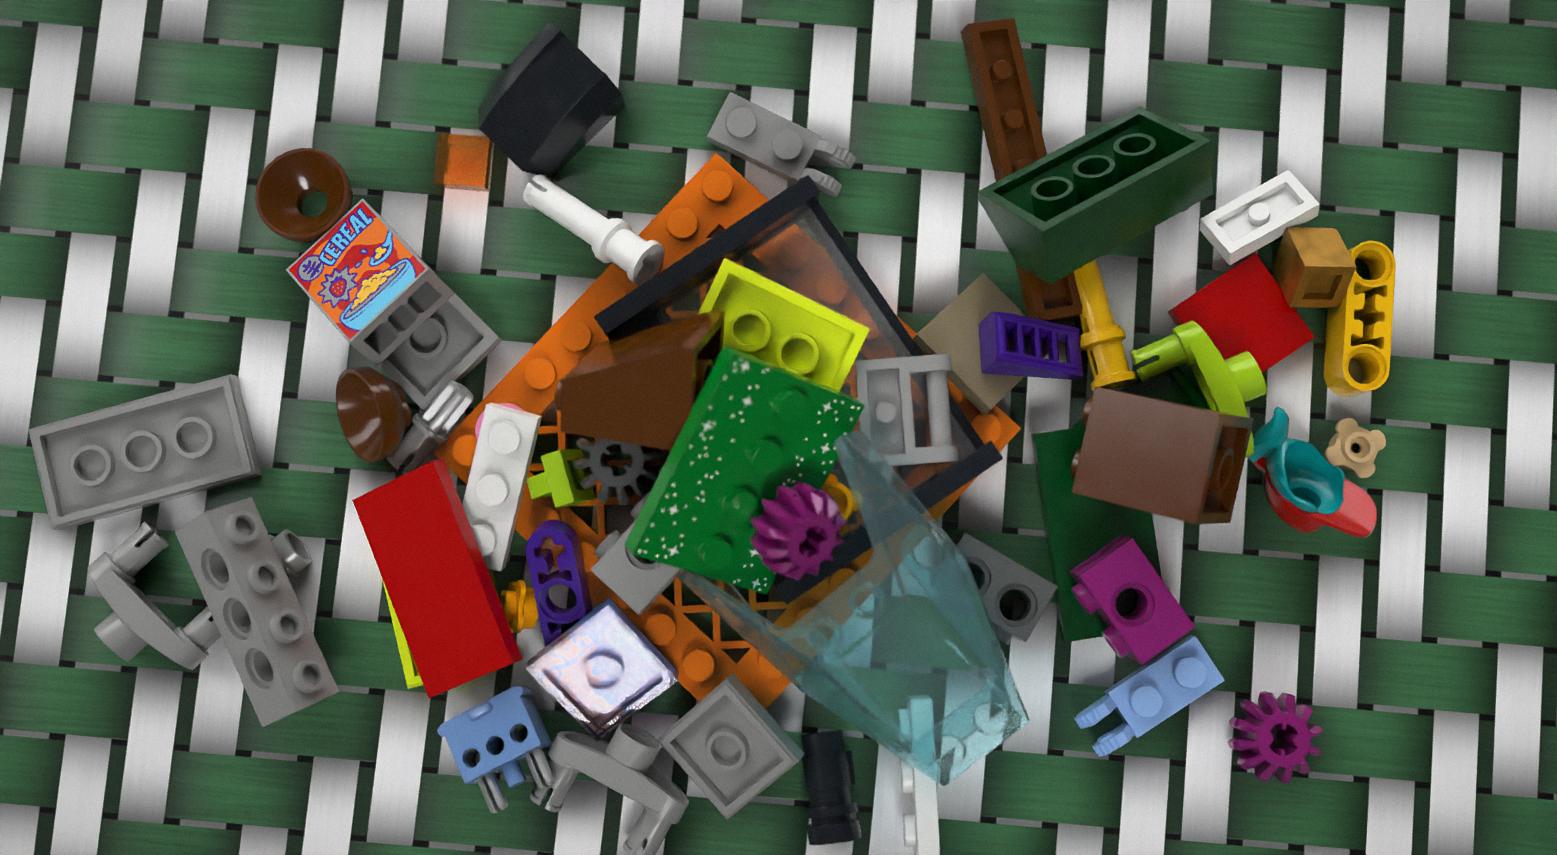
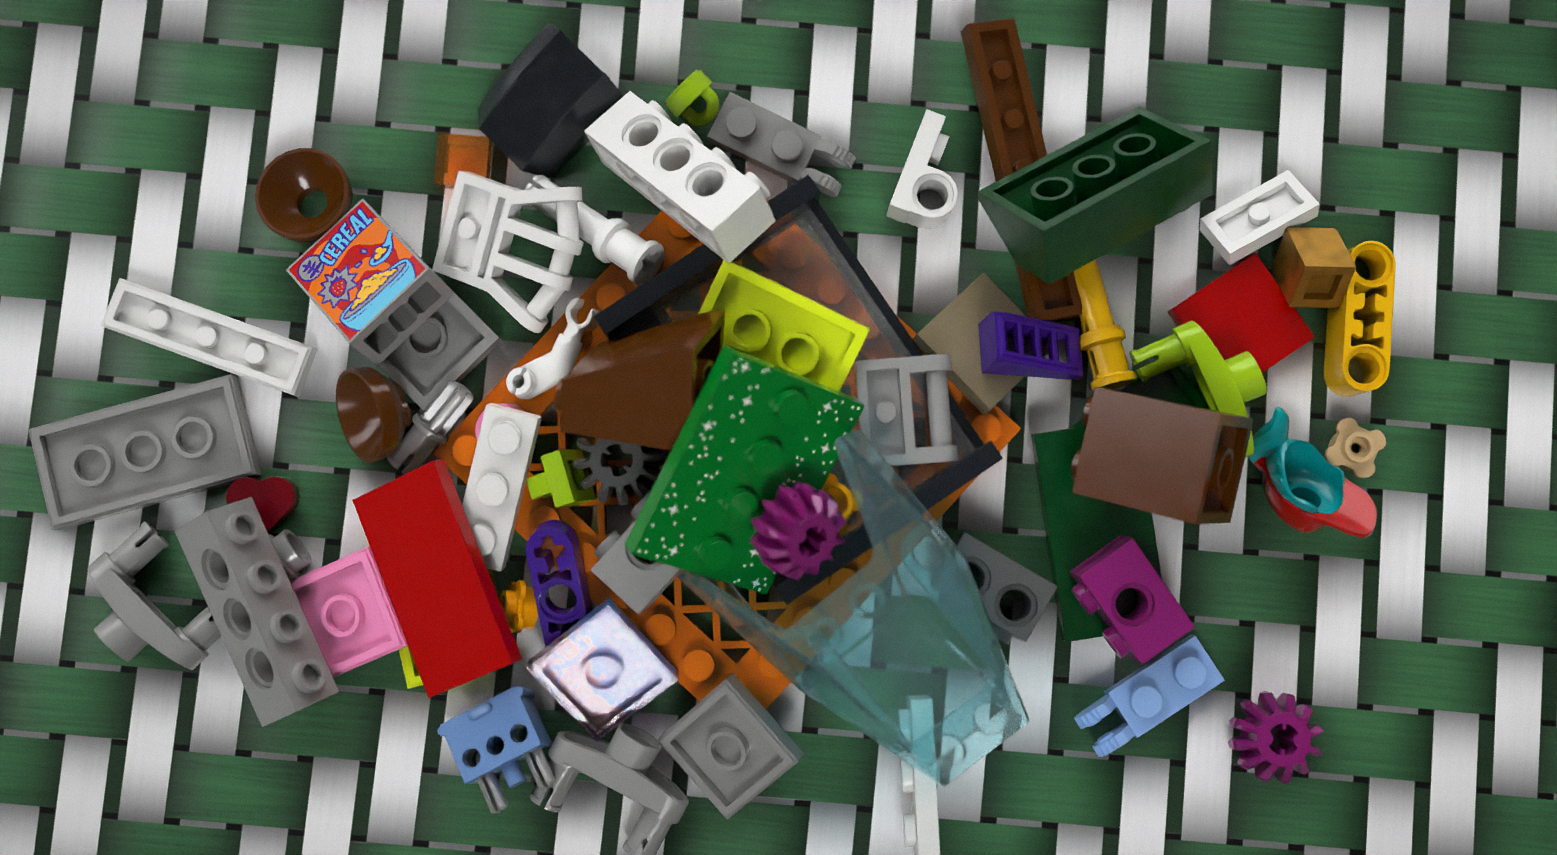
(209, 337): none -> white tile
(273, 498): none -> dark red tile
(350, 612): none -> bright pink plate
(480, 235): none -> white plate
(548, 369): none -> white arm
(682, 175): none -> white brick
(688, 93): none -> lime tile
(828, 779): black axle -> none
(919, 176): none -> white plate

